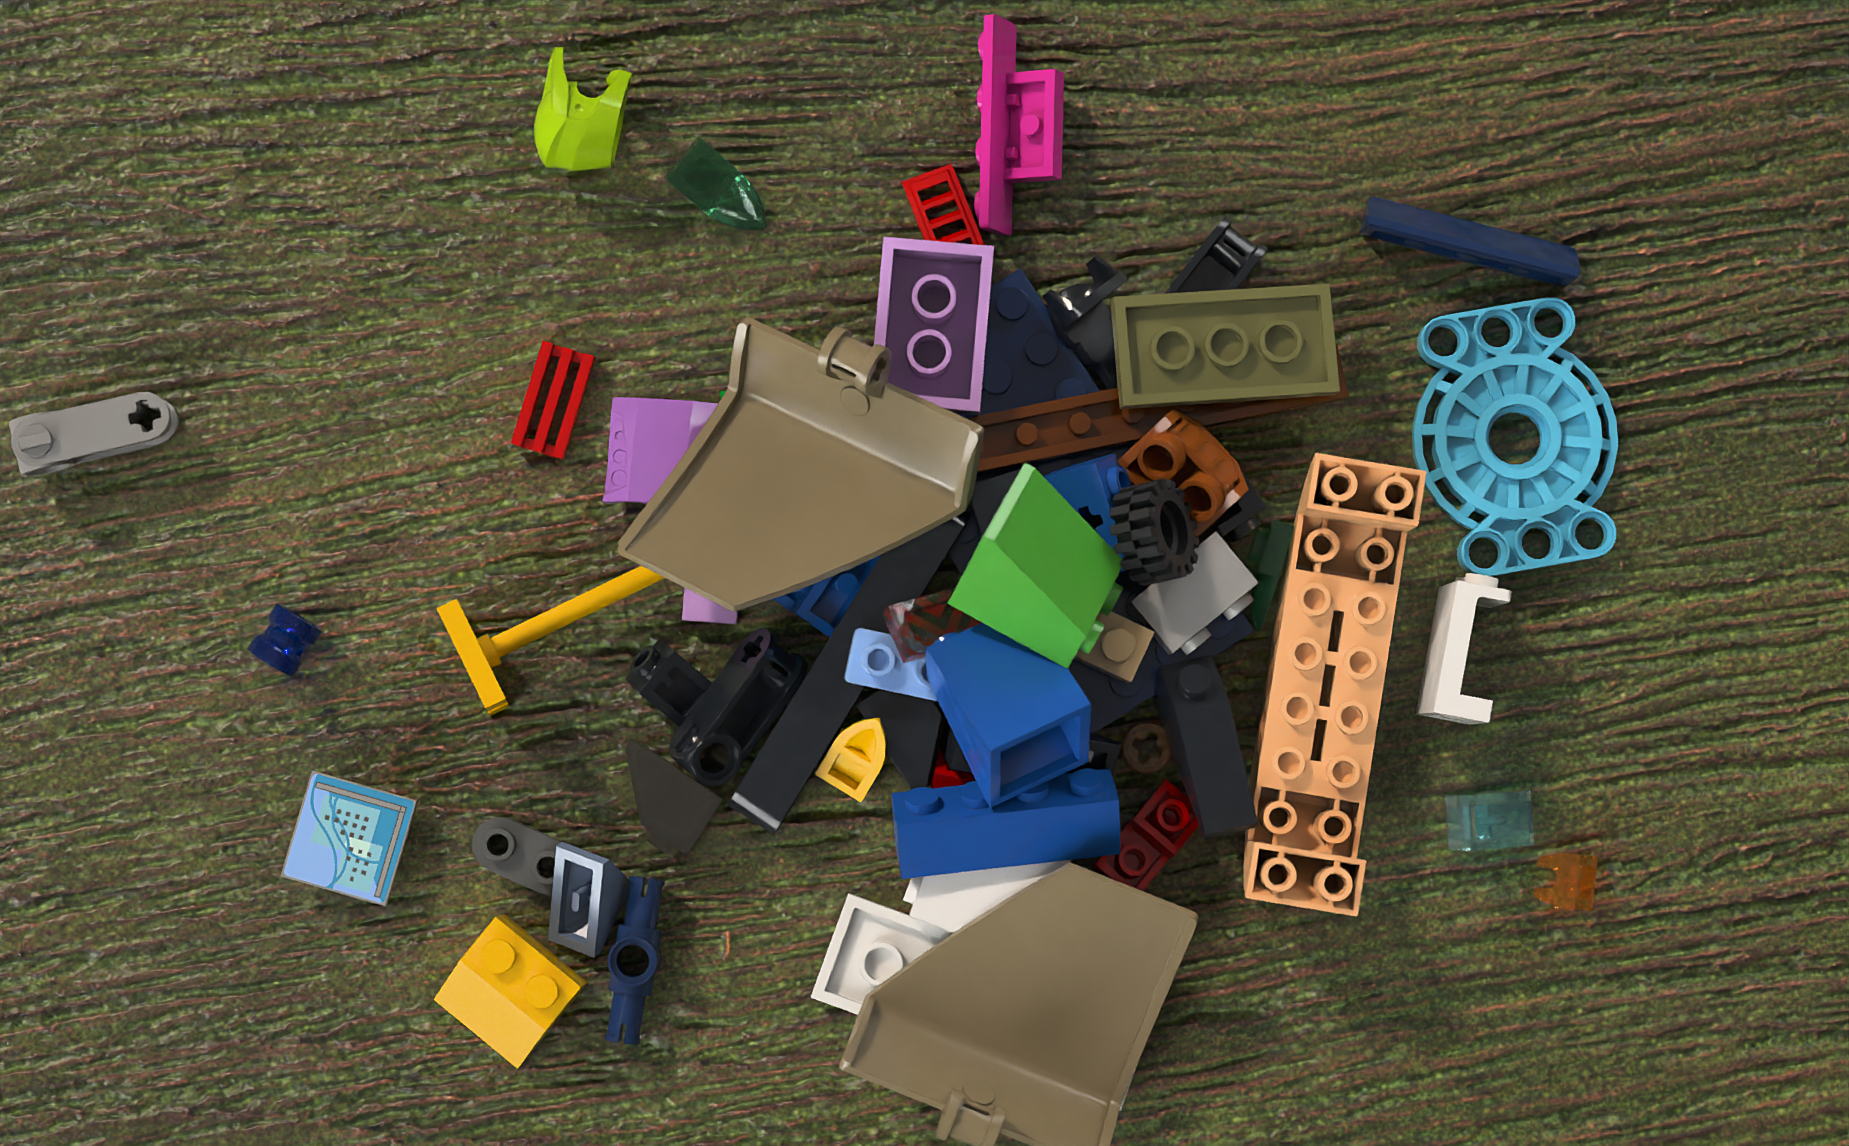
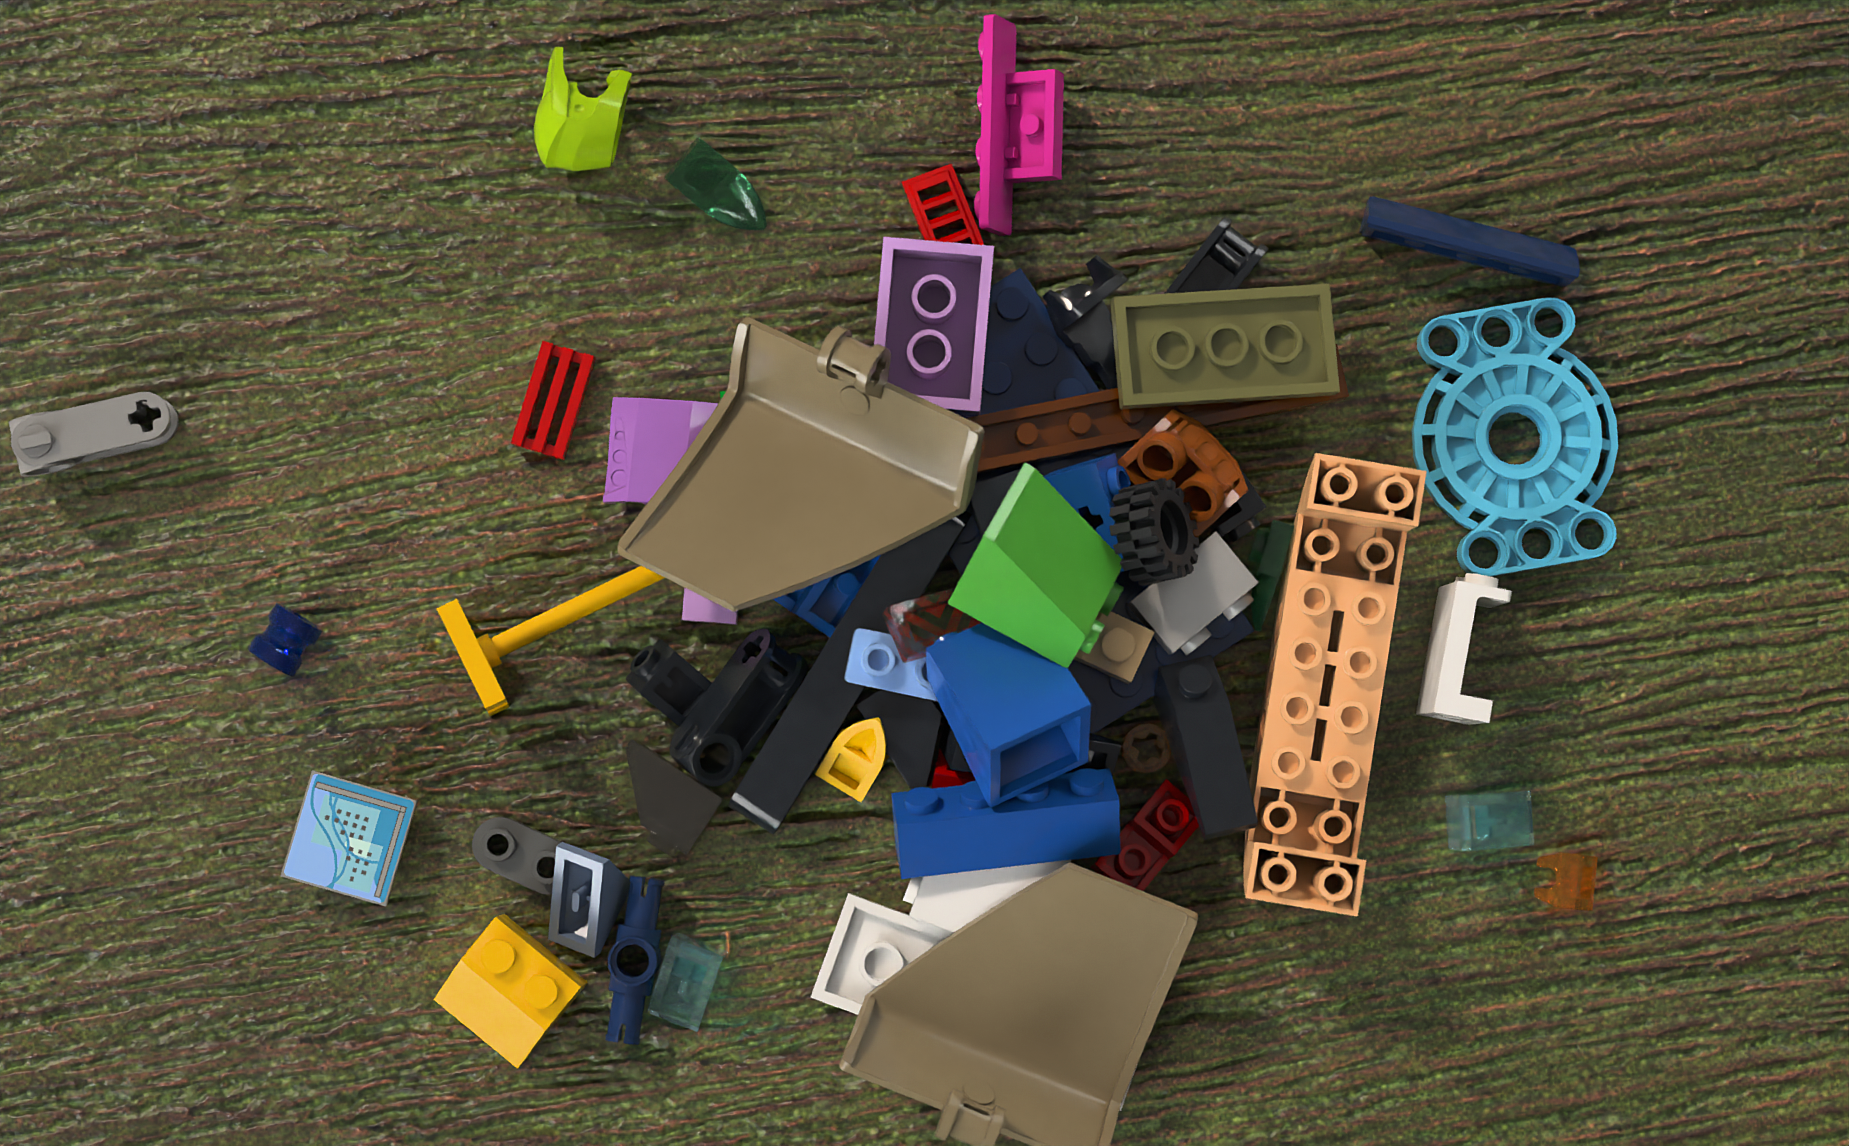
(686, 981): none -> clear light blue slope

